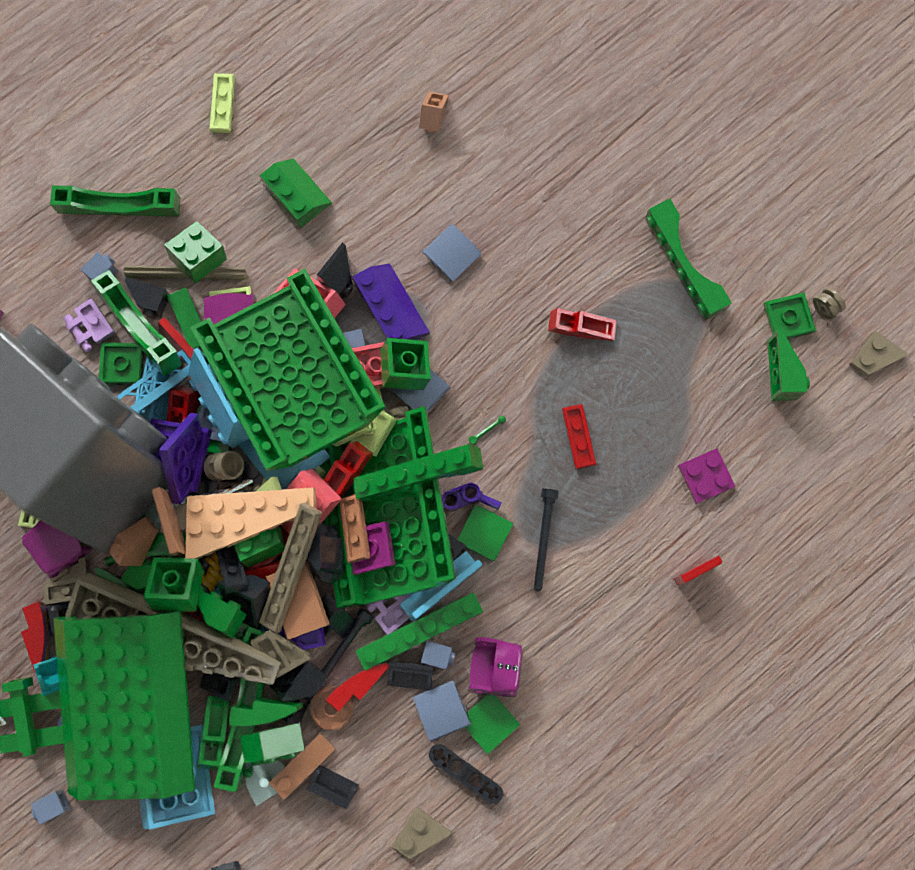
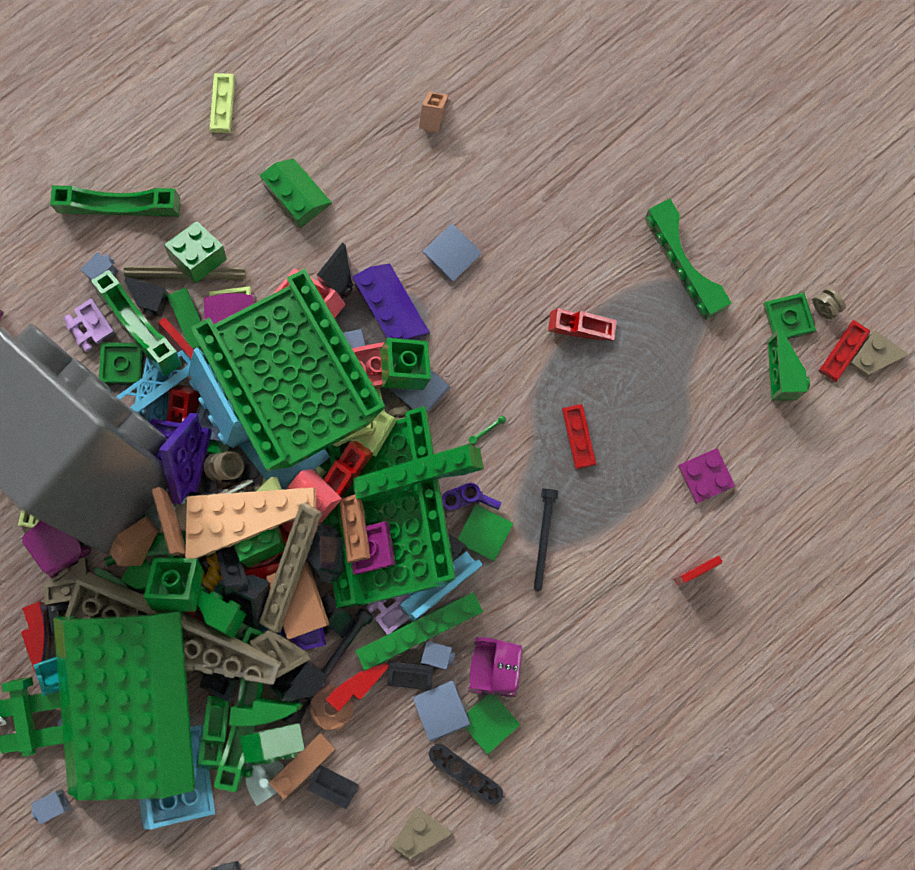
(844, 350): none -> red tile

